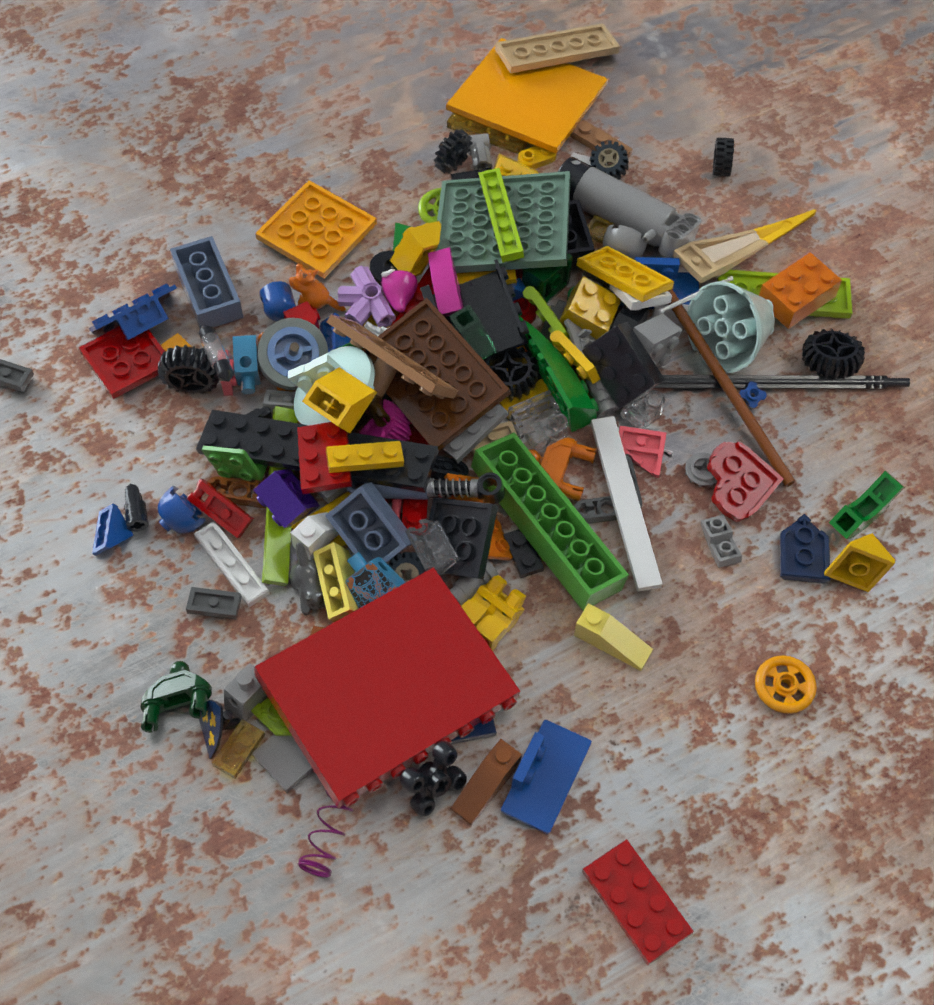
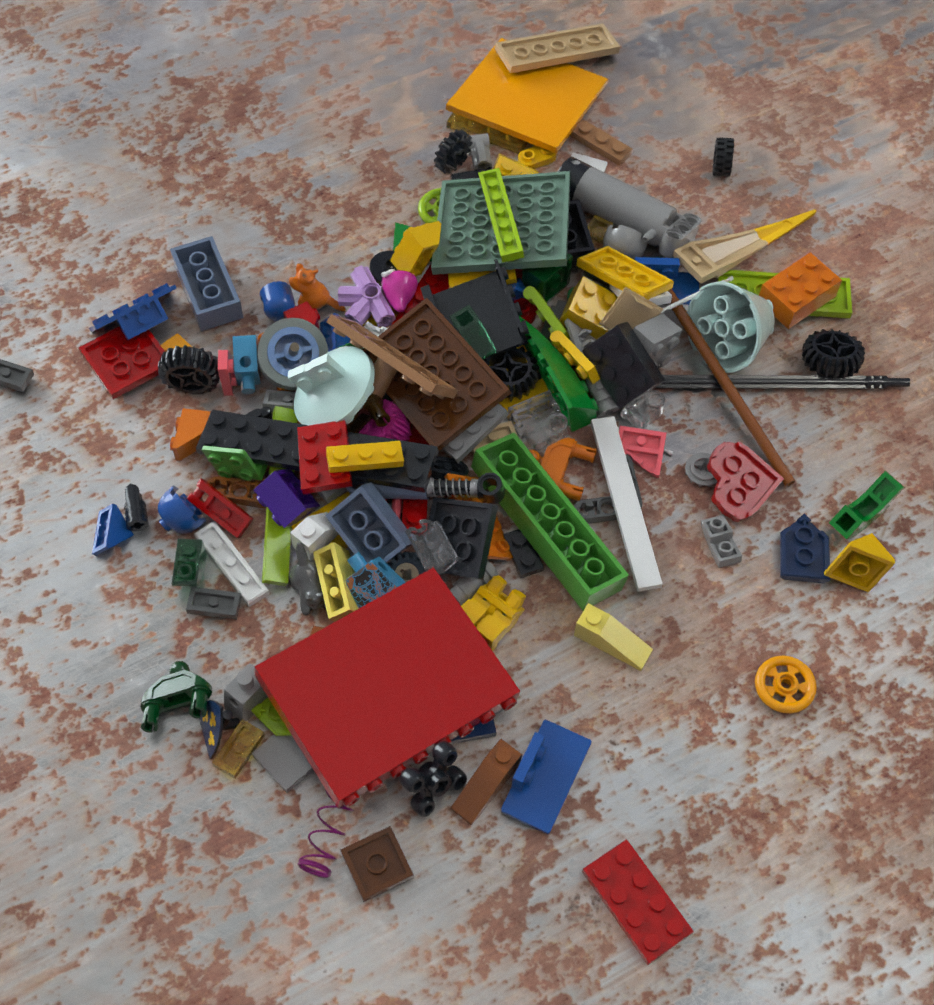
(188, 432): none -> orange slope
(189, 562): none -> clear green slope
(216, 353): piece -> none
(316, 228): light orange plate -> none
(340, 398): yellow slope -> none
(377, 863): none -> reddish brown plate
(445, 282): dark pink slope -> none
(610, 154): black wheel -> none
(630, 308): none -> tan piece
(751, 401): blue plate -> none

